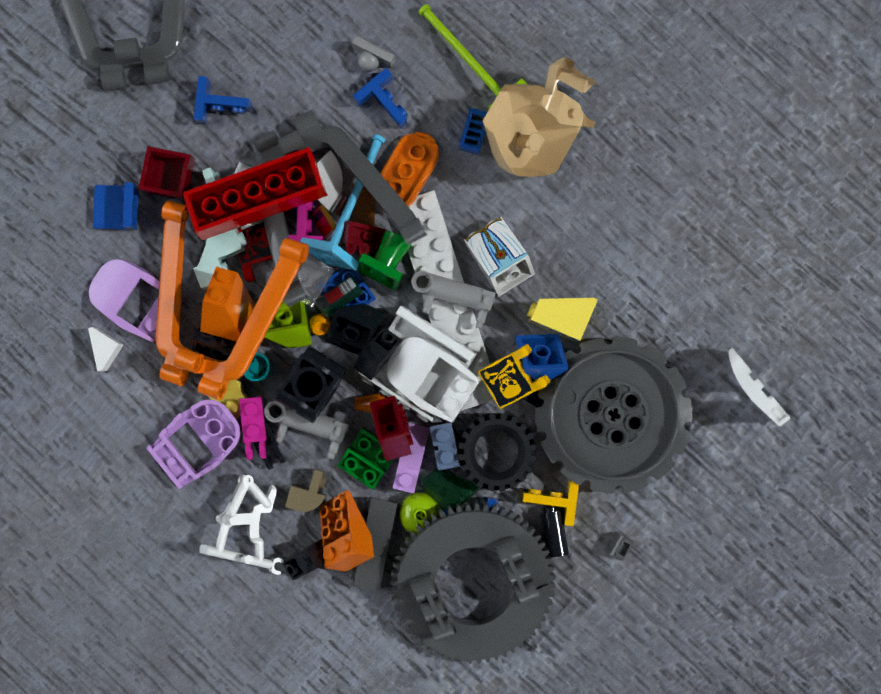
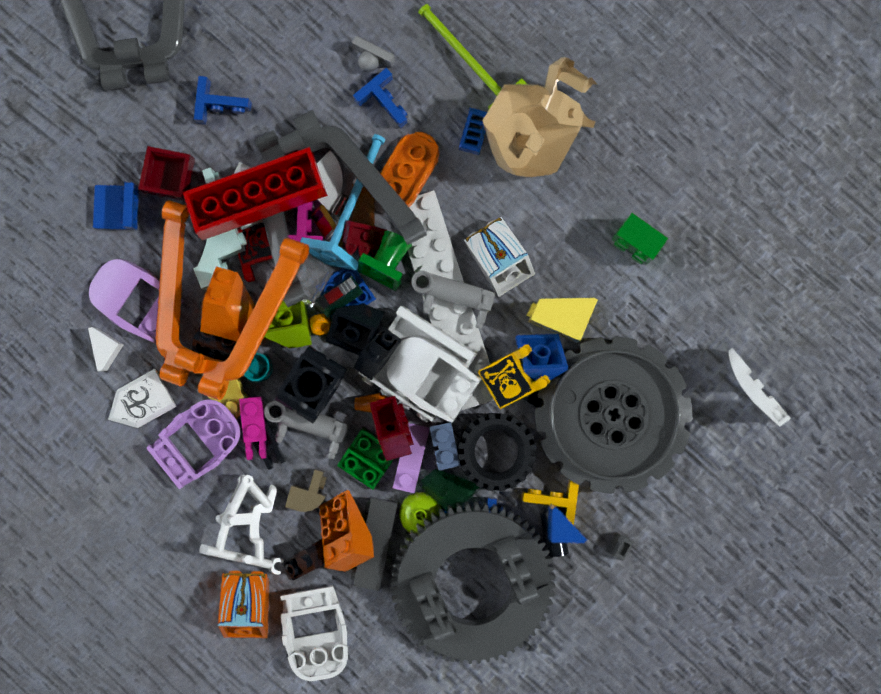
(141, 401): none -> white tile
(244, 605): none -> orange slope
(319, 654): none -> white slope
(561, 529): none -> blue slope
(639, 239): none -> green brick

